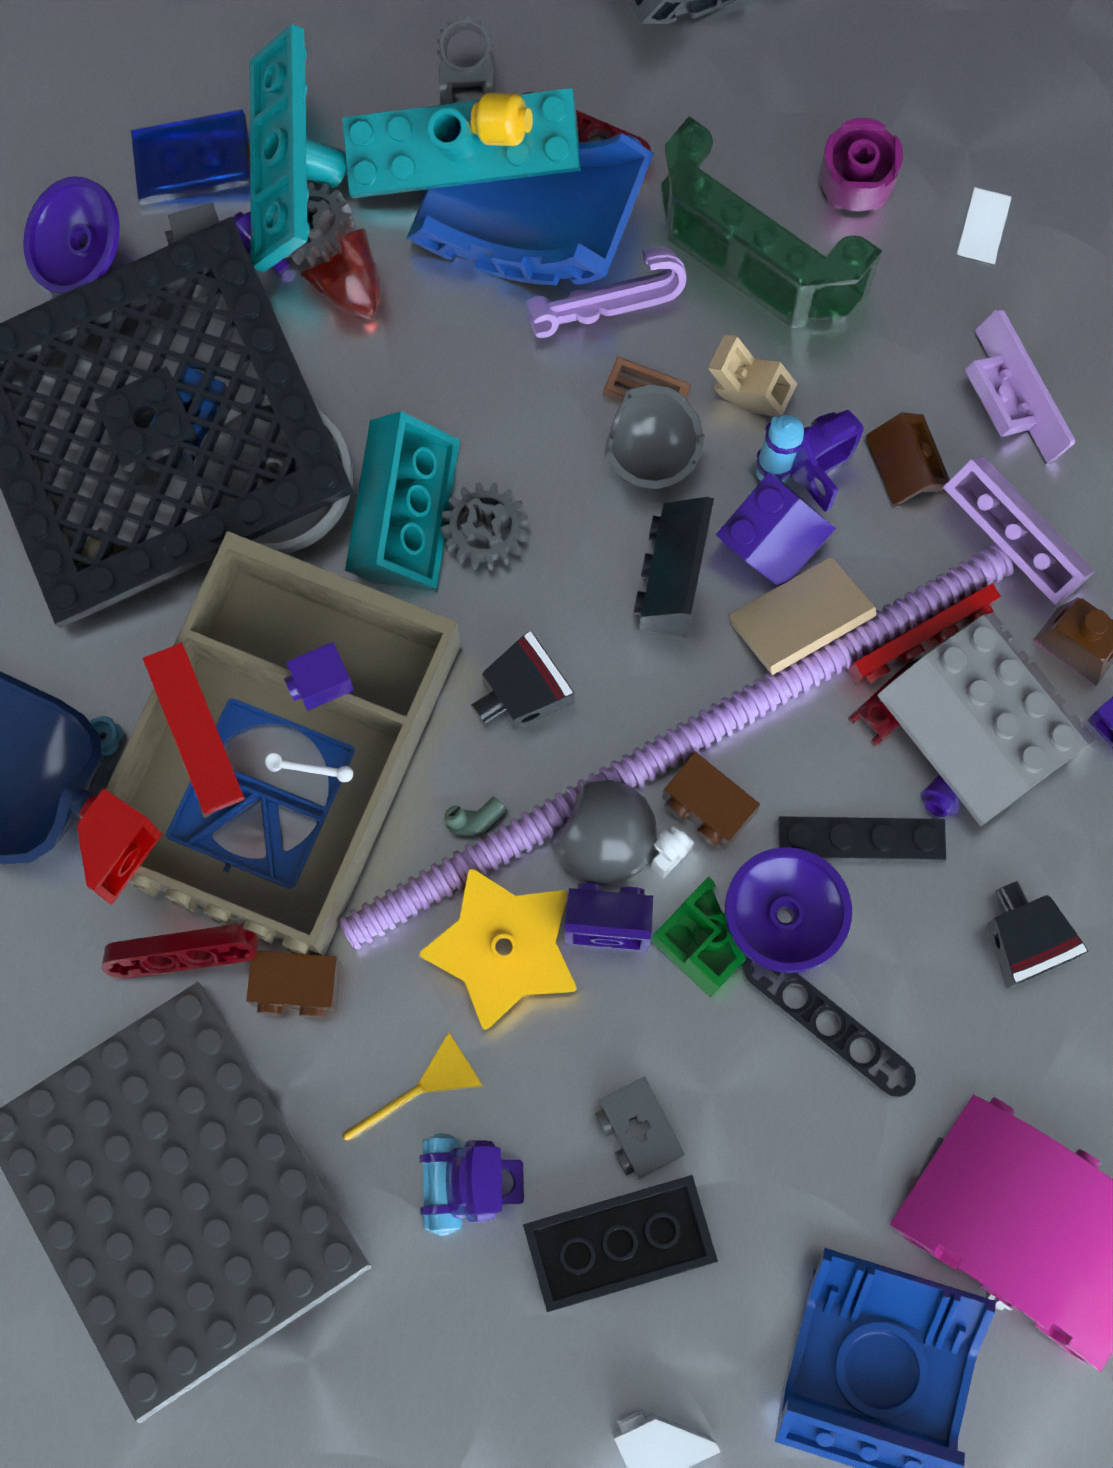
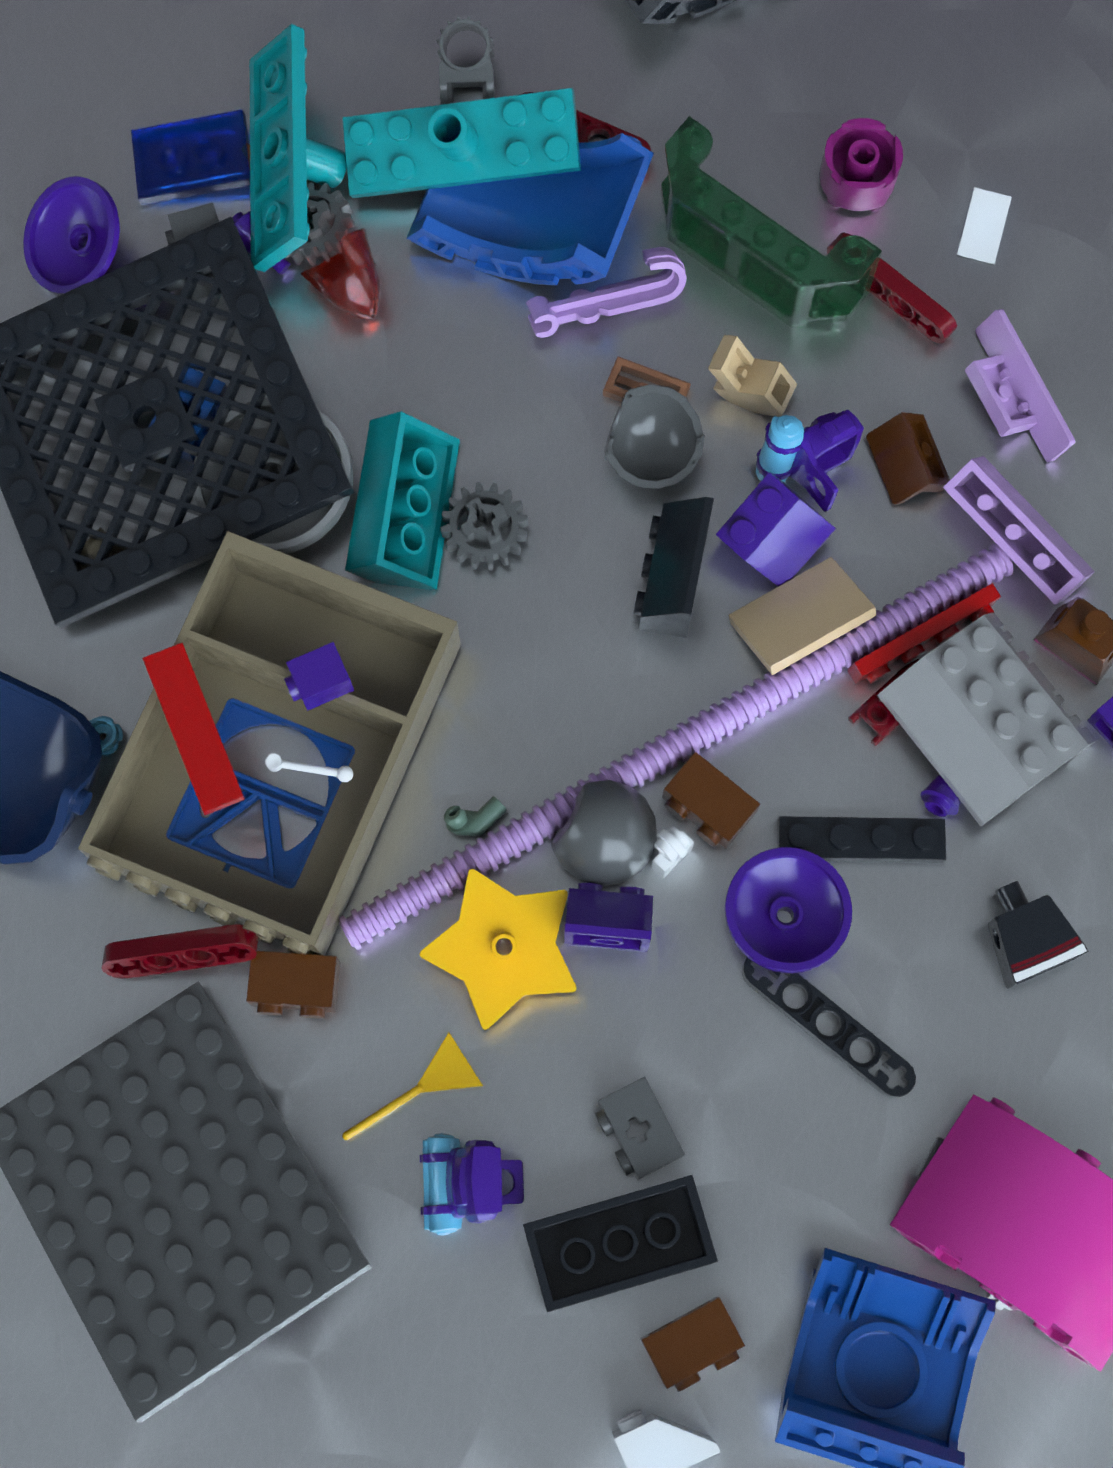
(113, 843): red slope -> none
(501, 119): yellow head -> none
(523, 685): black torso -> none
(692, 1344): none -> reddish brown brick
(700, 940): green slope -> none
(909, 301): none -> dark red beam

